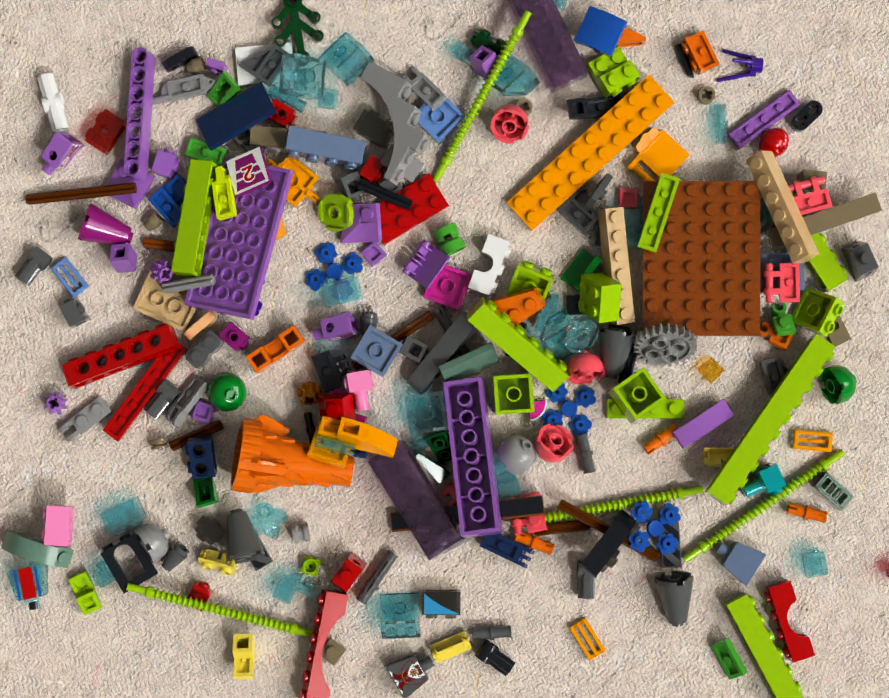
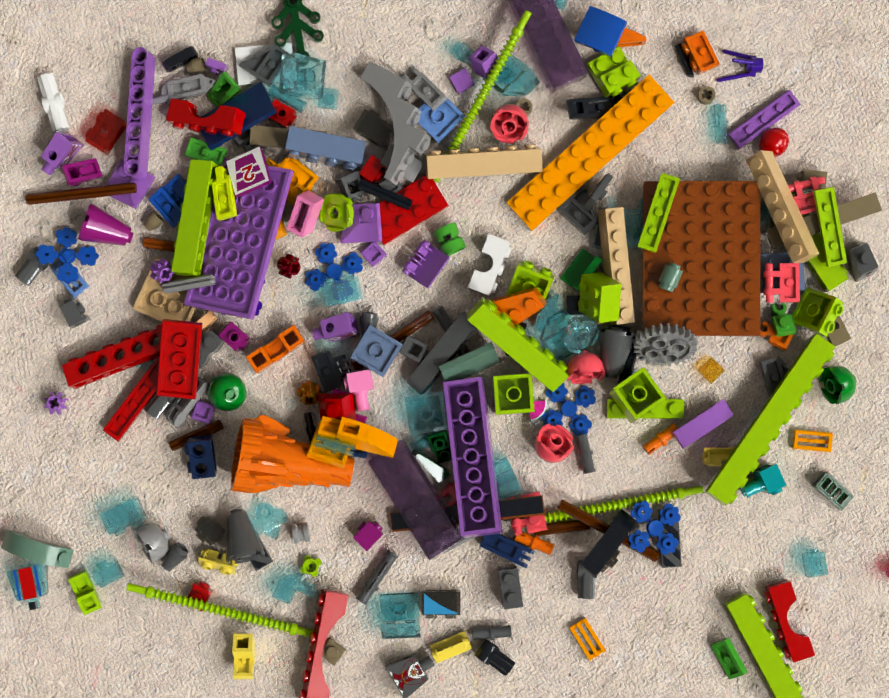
(58, 525): bright pink brick -> none
(66, 255): none -> blue plant
(81, 171): none -> magenta slope
(86, 418): light grey hinge -> none
(123, 258): medium lavender brick -> none
(133, 542): black panel -> none
(159, 443): dark tan bush -> none
(166, 163): medium lavender brick -> none
(179, 359): none -> red plate
(205, 492): green slope -> none
(225, 120): none -> red arch
(288, 266): none -> dark red gear
(305, 213): none -> bright pink brick
(346, 58): clear light blue slope -> none
(348, 572): red torso -> none
(368, 534): none -> magenta brick
(449, 287): dark pink plate -> none
(461, 81): none -> medium lavender tile
(482, 163): none -> tan brick
(484, 38): dark green hinge -> none
(510, 587): none -> dark grey brick
(516, 453): light grey cylinder -> none
(628, 198): coral tile -> none
(658, 153): light orange piece -> none
(670, 277): none -> sand green brick
(675, 595): dark grey cone -> none
(703, 546): lime hose -> none
(740, 560): sand blue torso -> none
(803, 113): black beam -> none
(807, 512): orange pin -> none
(830, 226): none -> lime plate

